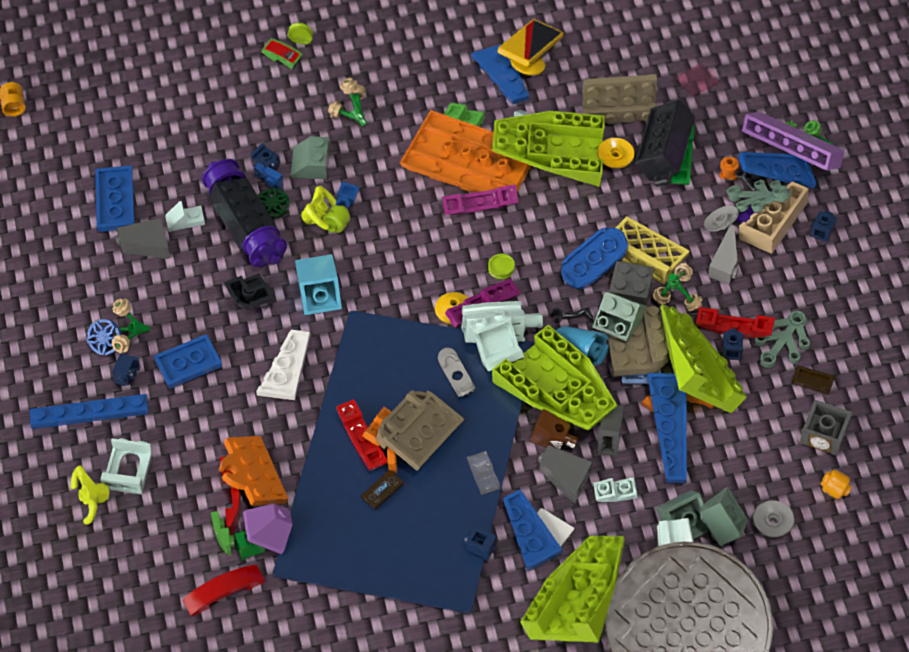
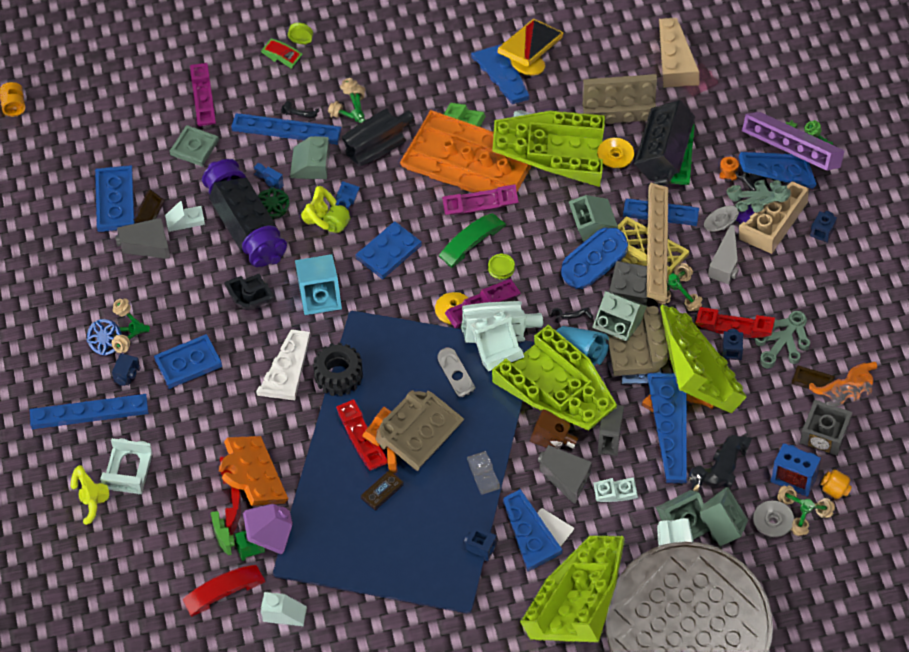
(149, 207): none -> dark brown tile
(194, 145): none -> sand green tile
(202, 94): none -> magenta slope
(265, 157): dark blue brick -> none
(282, 610): none -> light aqua slope
(284, 128): none -> blue tile
(288, 108): none -> black piece
(338, 382): none -> black tyre
(376, 136): none -> black piece
(388, 250): none -> blue plate
(469, 237): none -> green slope
(592, 214): none -> sand green slope
(657, 242): none -> tan tile
(676, 213): none -> blue tile
(677, 60): none -> tan wedge
(722, 472): none -> black animal
(795, 469): none -> blue piece
(800, 526): none -> tan plant
(852, 386): none -> piece

